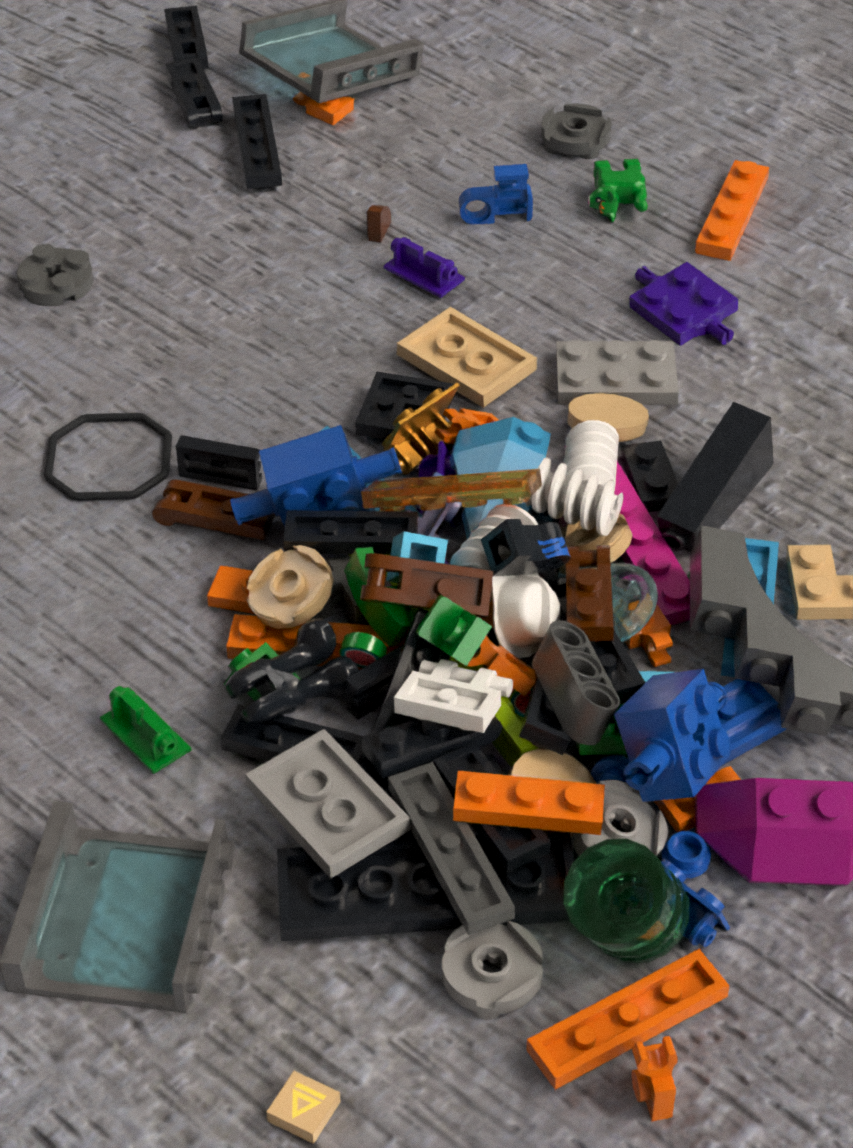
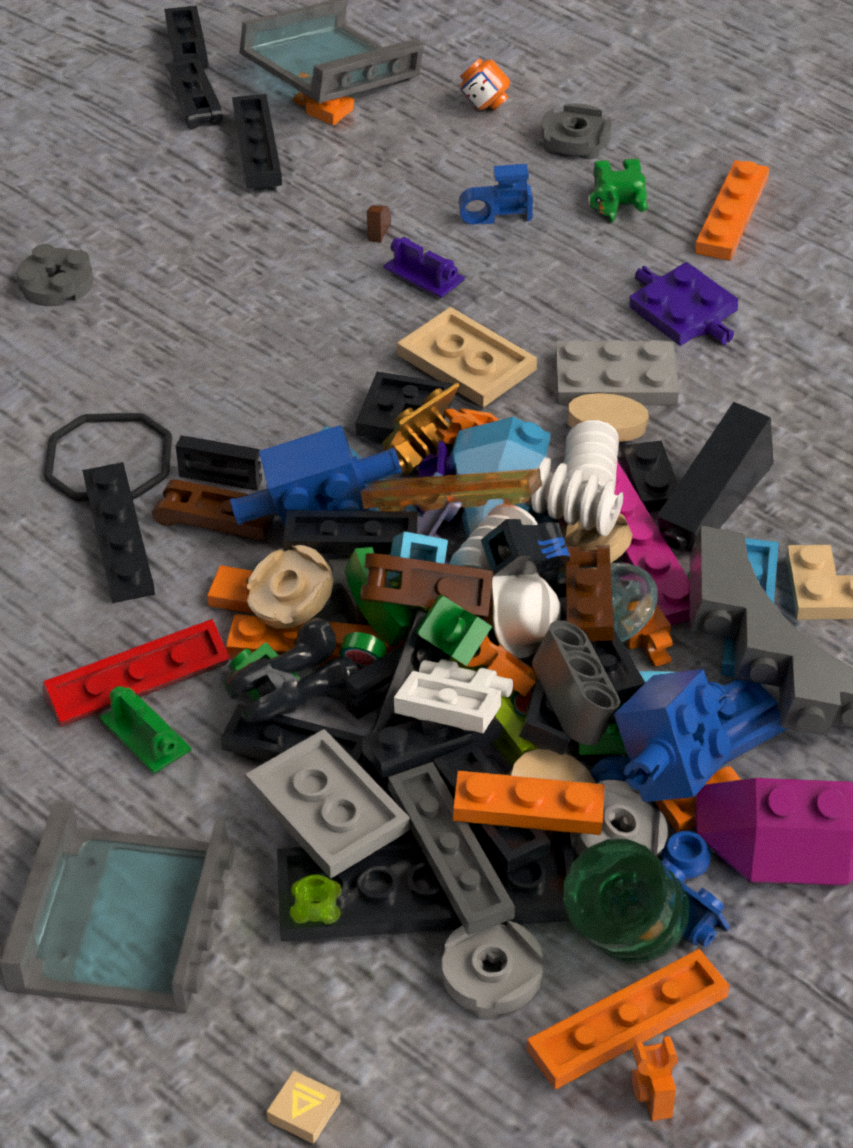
(118, 533): none -> black plate
(140, 668): none -> red hinge
(315, 889): none -> clear neon green plate
(485, 84): none -> head

